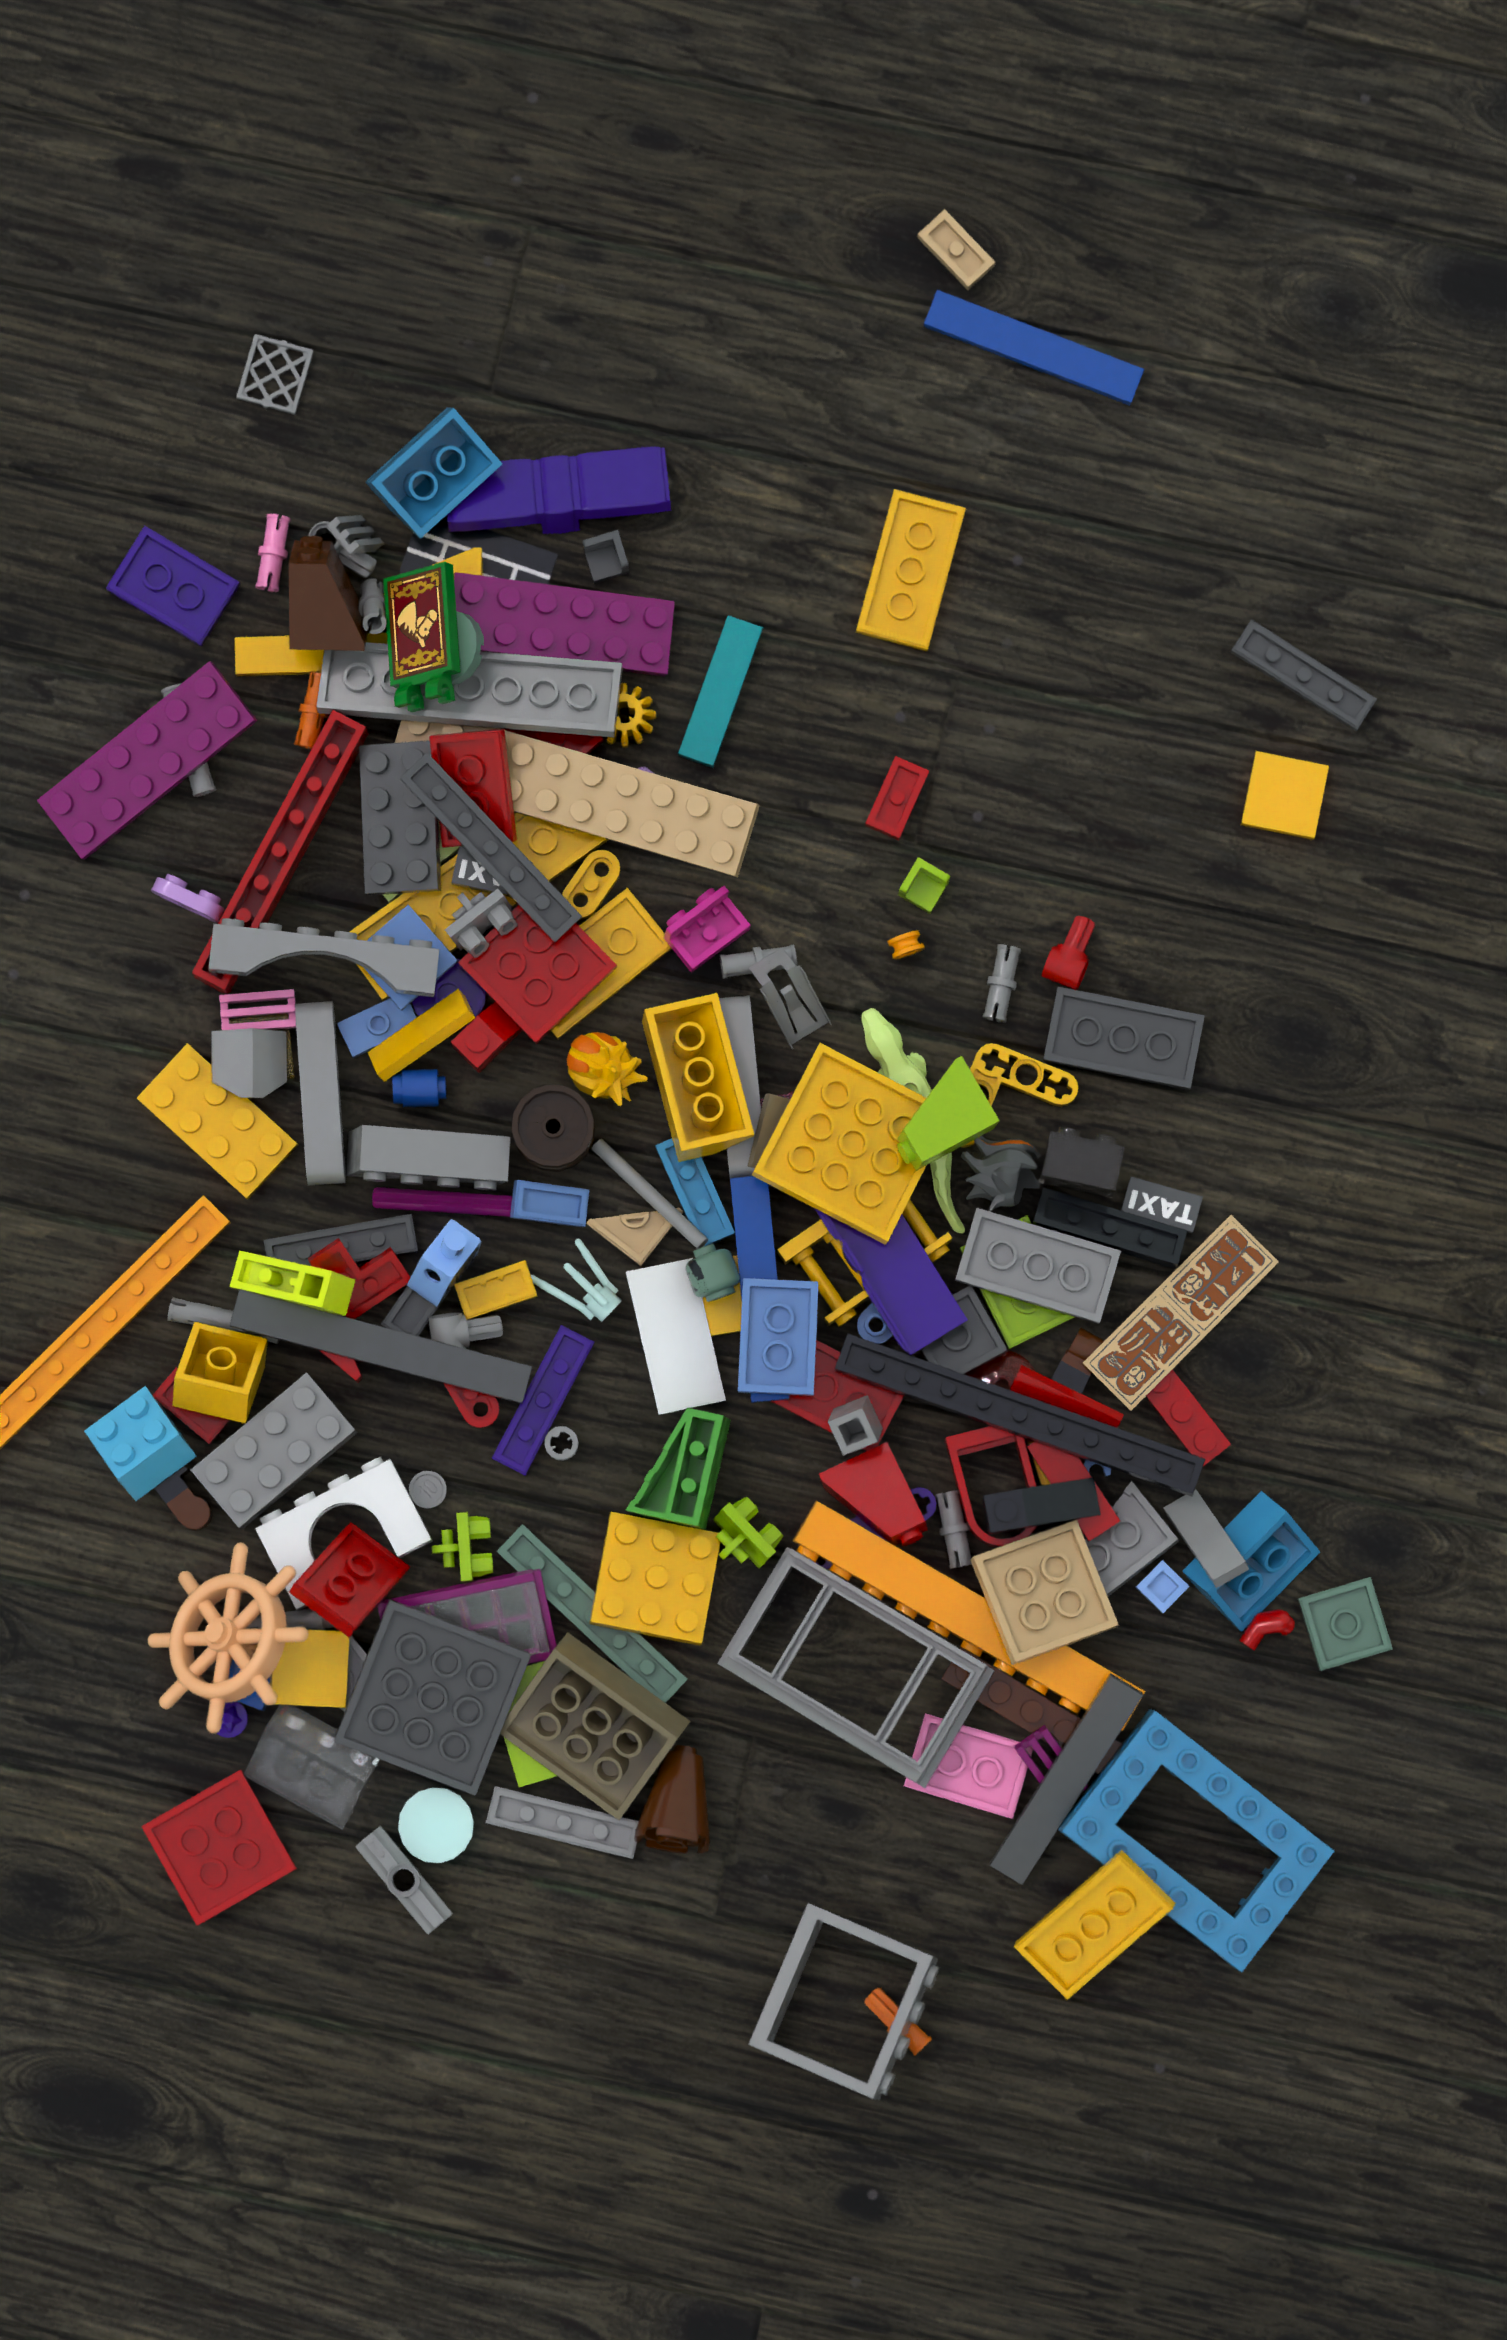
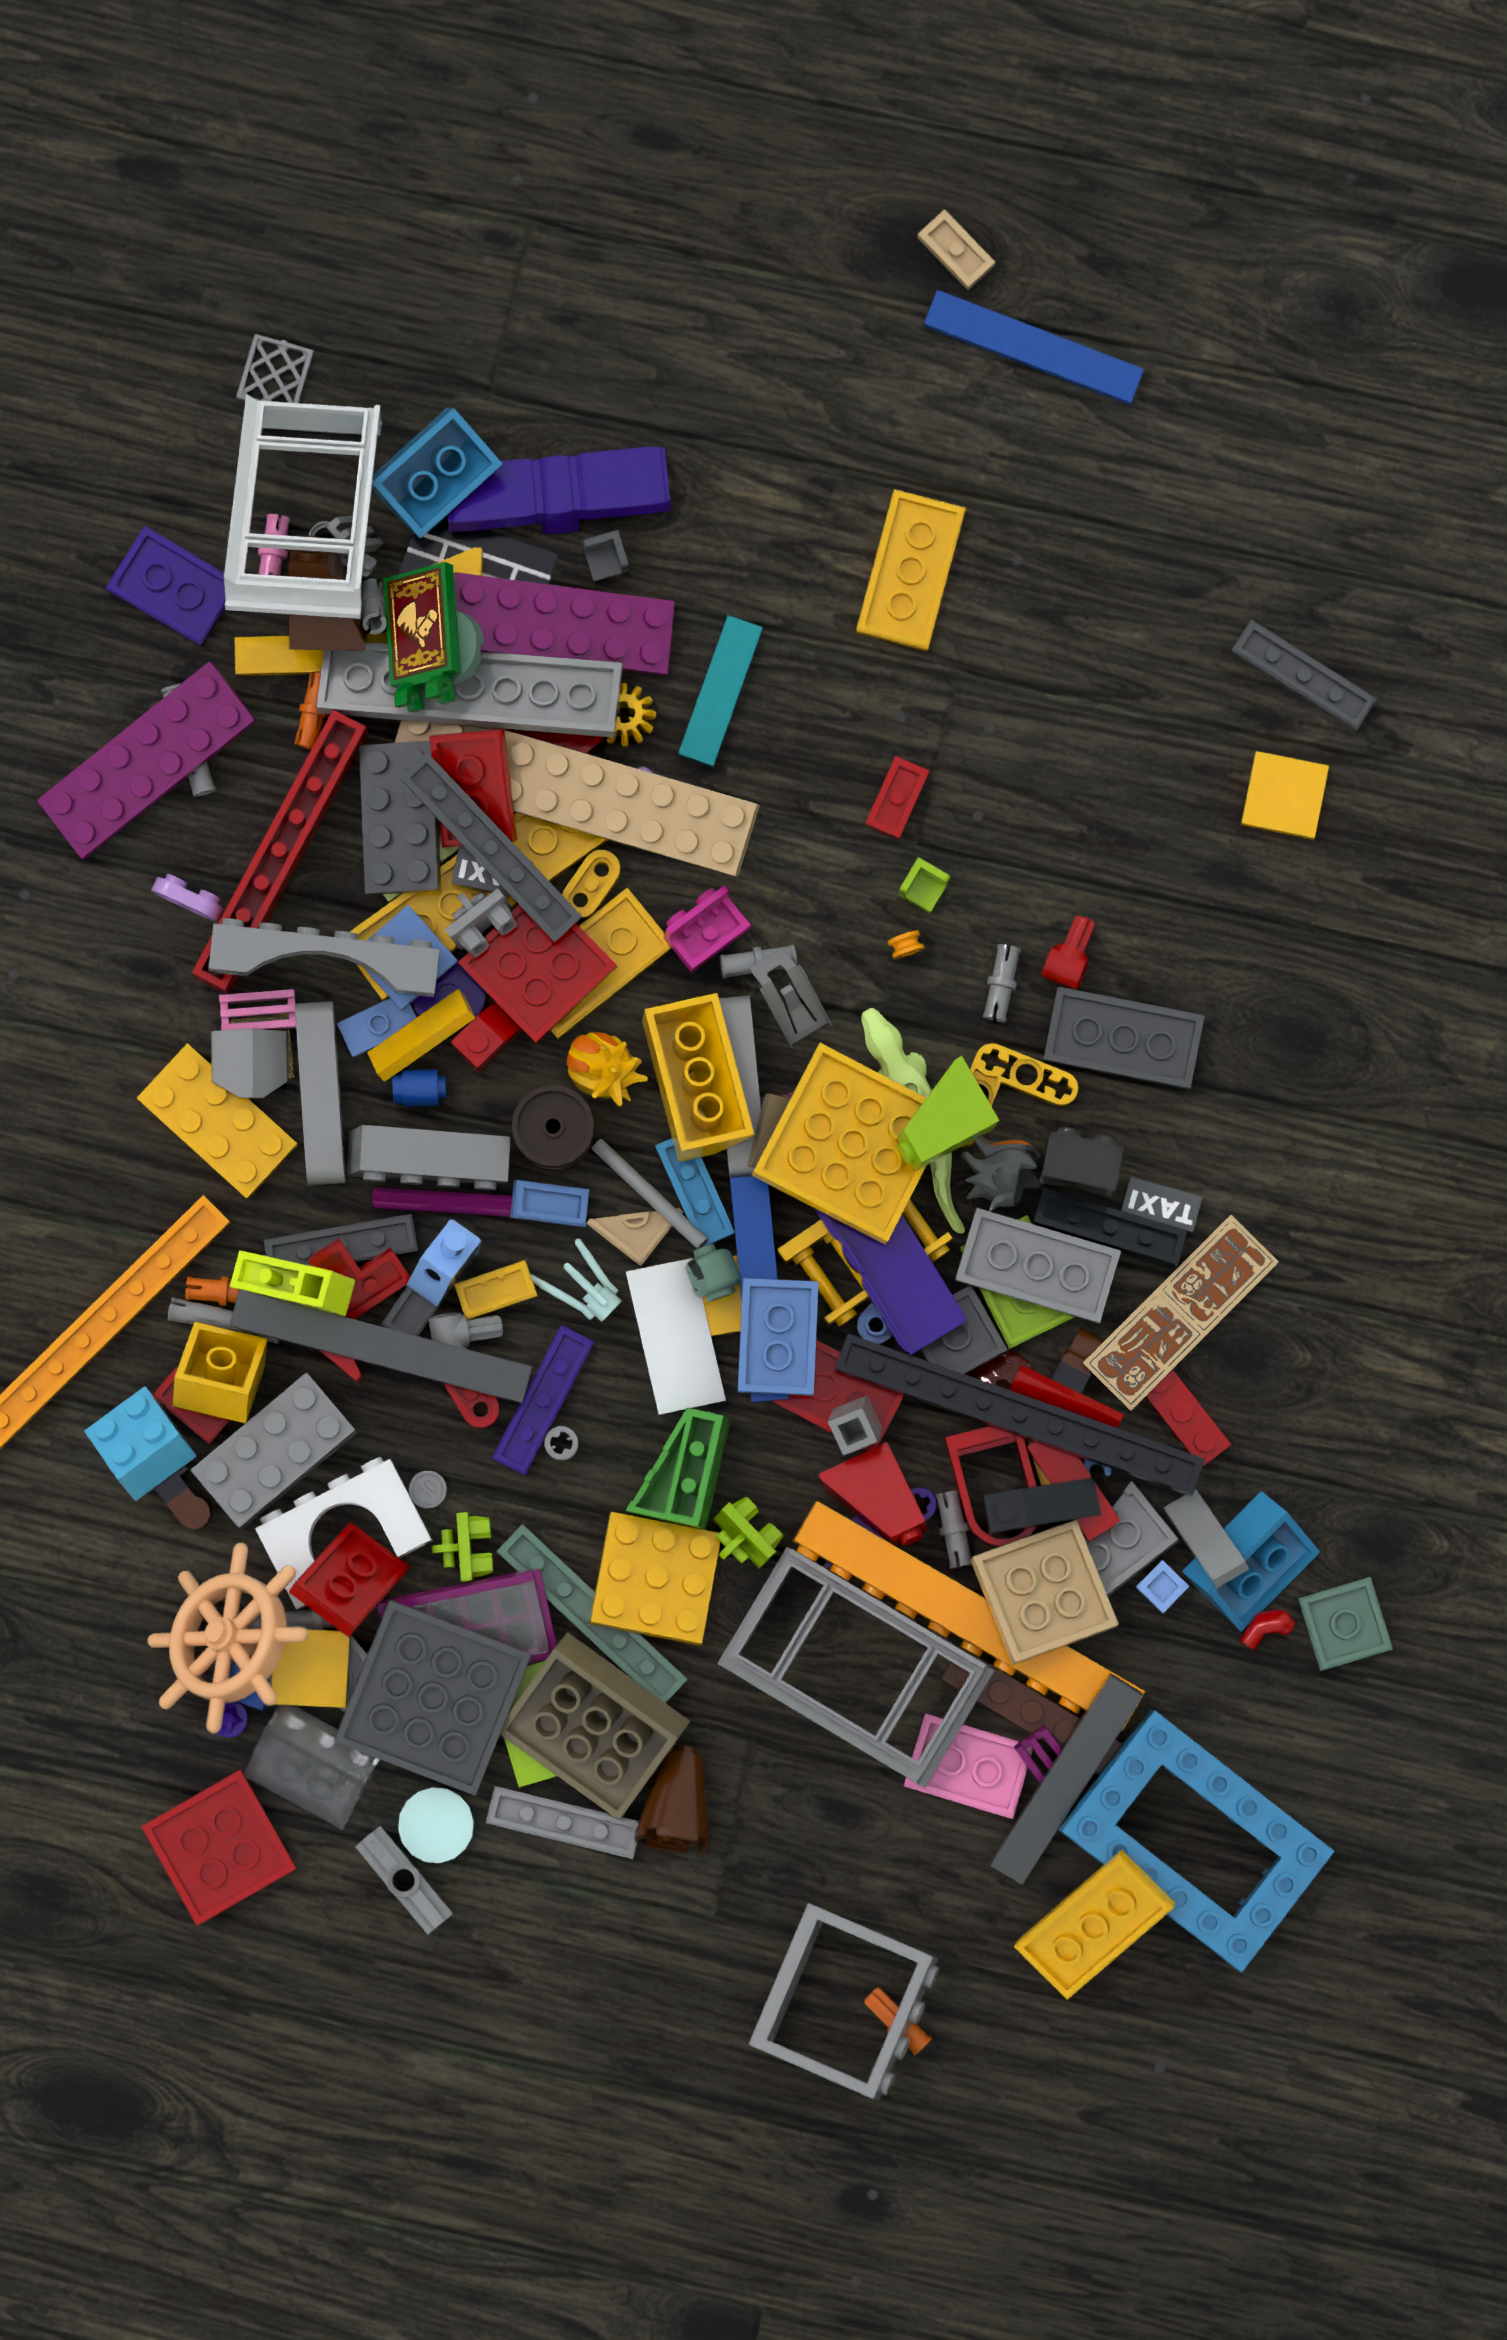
(211, 1290): none -> orange pin
(289, 593): none -> white piece

